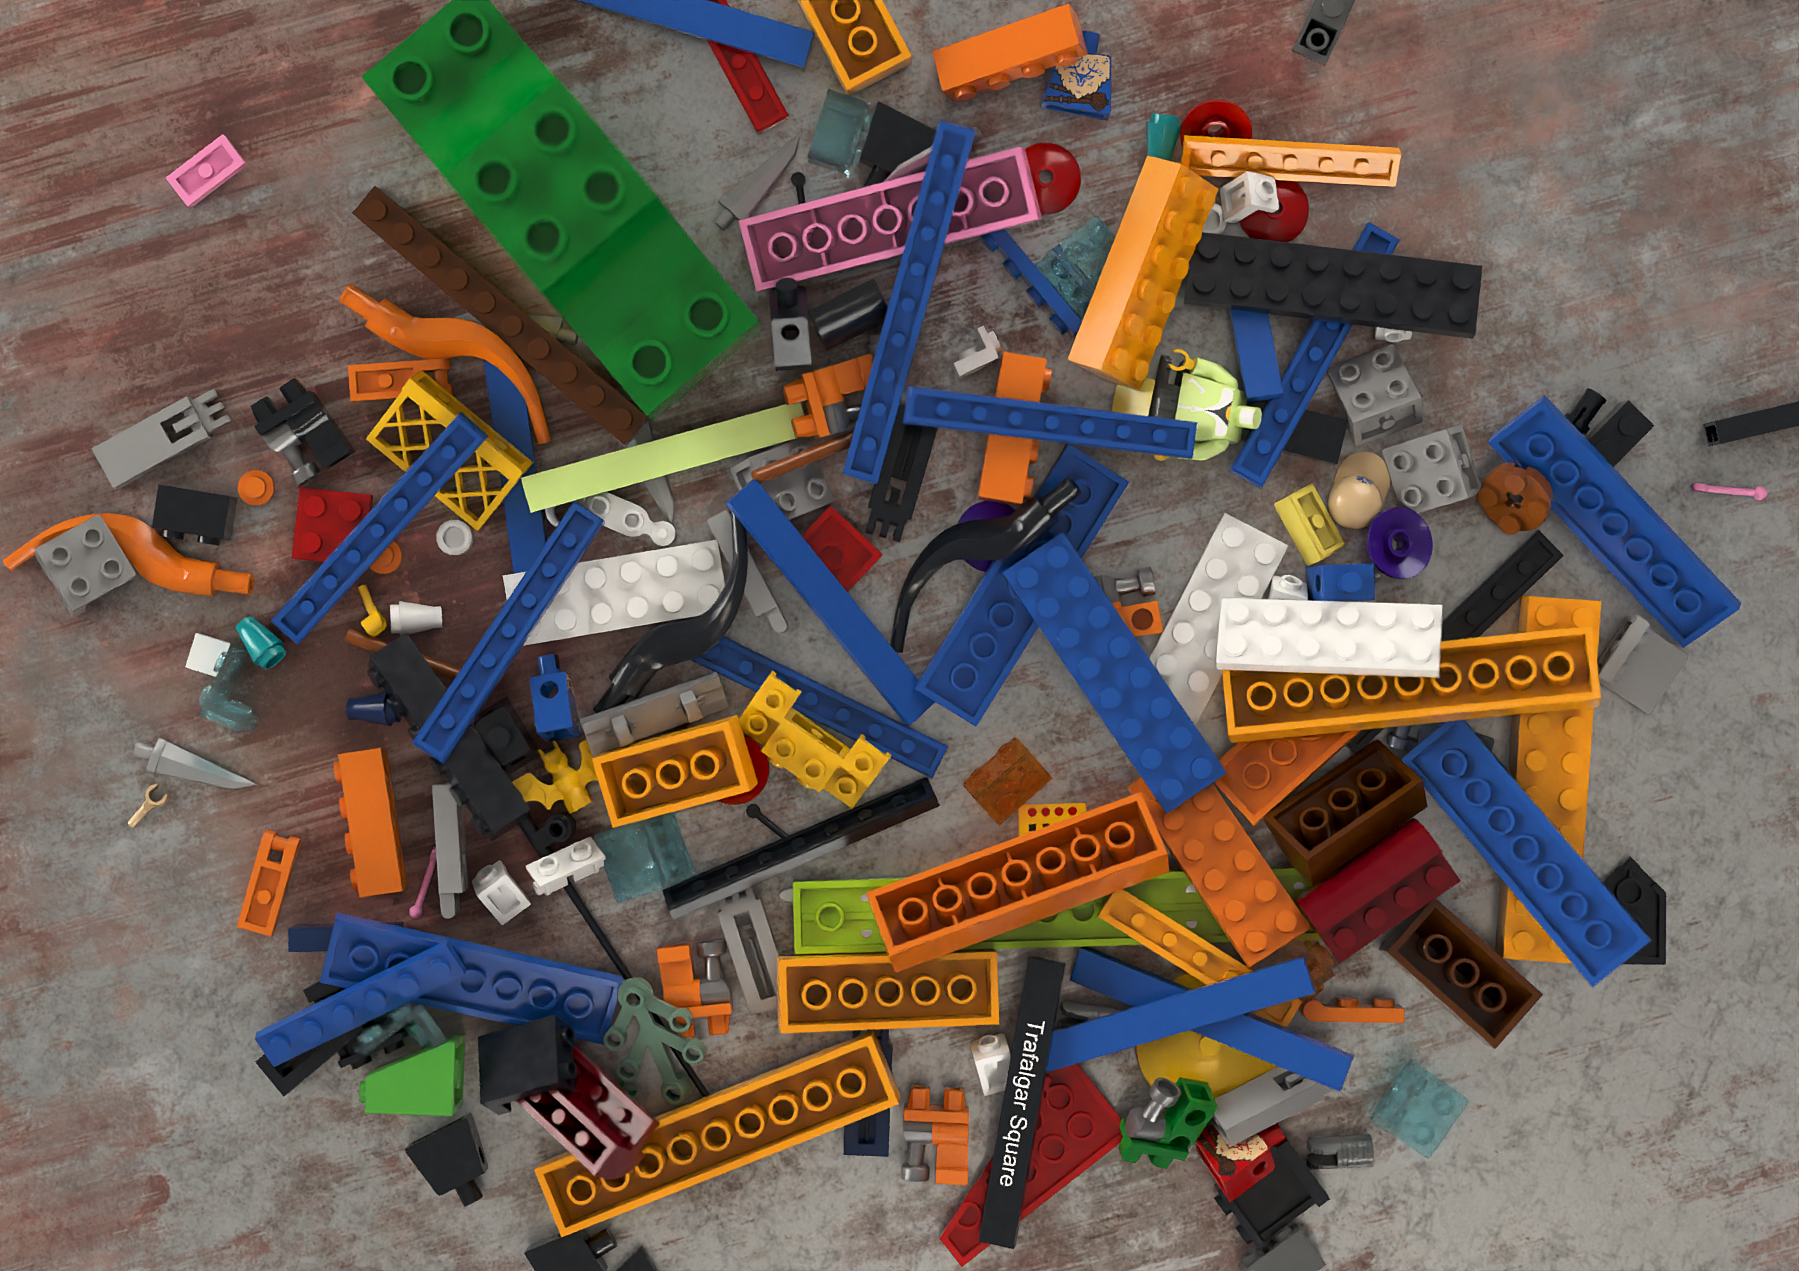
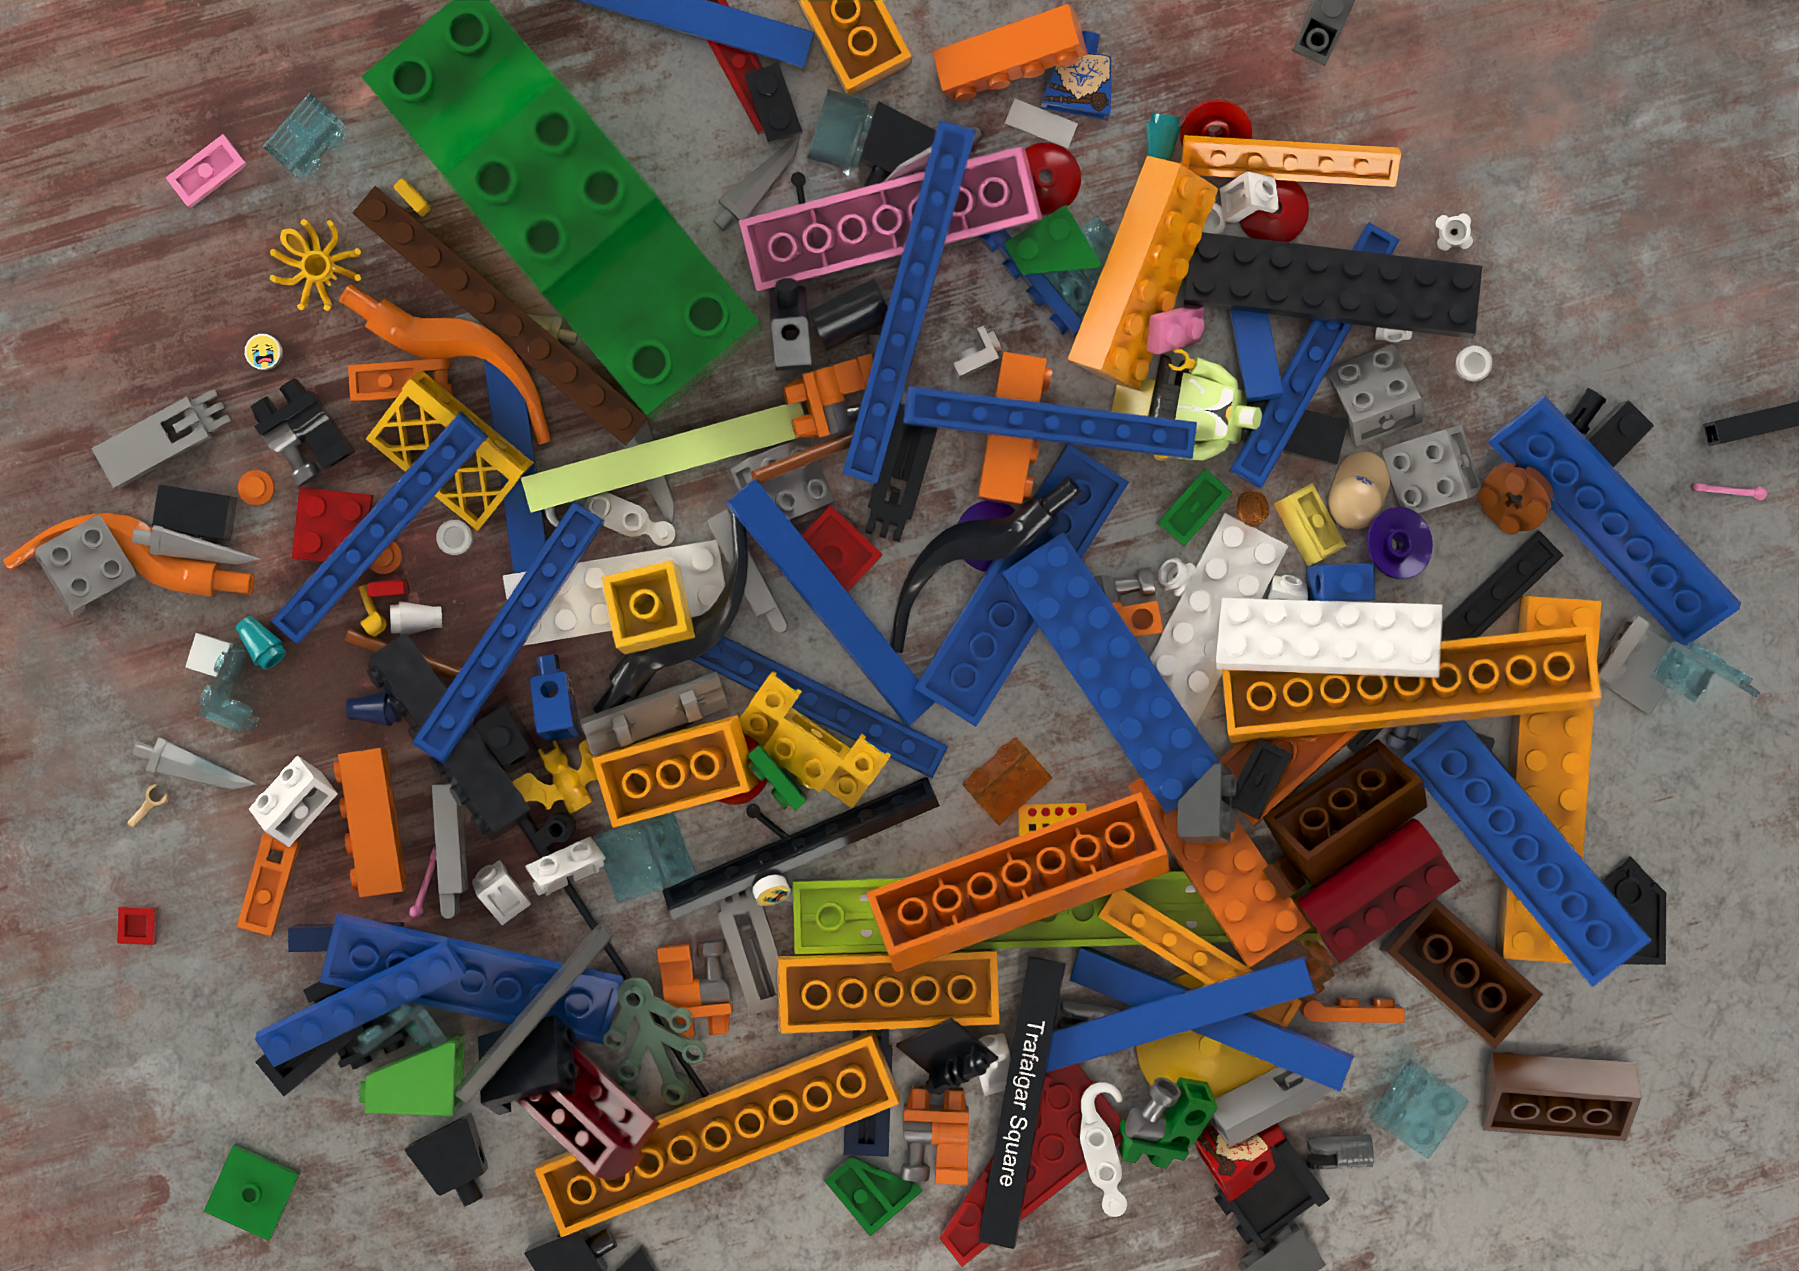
(137, 925): none -> red plate
(176, 544): none -> light grey bar
(251, 1192): none -> green plate
(263, 352): none -> tile
(293, 801): none -> white brick
(305, 137): none -> clear light blue brick
(315, 264): none -> yellow animal
(388, 588): none -> red tile
(412, 197): none -> yellow tile
(533, 1013): none -> dark grey tile
(648, 607): none -> yellow brick
(771, 890): none -> tile
(773, 103): none -> black plate
(785, 789): none -> green plate
(870, 1192): none -> green wing
(948, 1055): none -> black hinge
(1041, 123): none -> white sticker
(1052, 246): none -> green wing
(1100, 1149): none -> white piece
(1175, 328): none -> bright pink plate
(1175, 576): none -> white plate
(1194, 507): none -> green plate
(1206, 808): none -> dark grey slope
(1252, 508): none -> clear orange plate
(1260, 778): none -> black plate
(1284, 876): none -> reddish brown tile
(1461, 224): none -> white plate
(1473, 363): none -> white tile
(1560, 1096): none -> reddish brown slope
(1691, 667): none -> clear light blue bracket

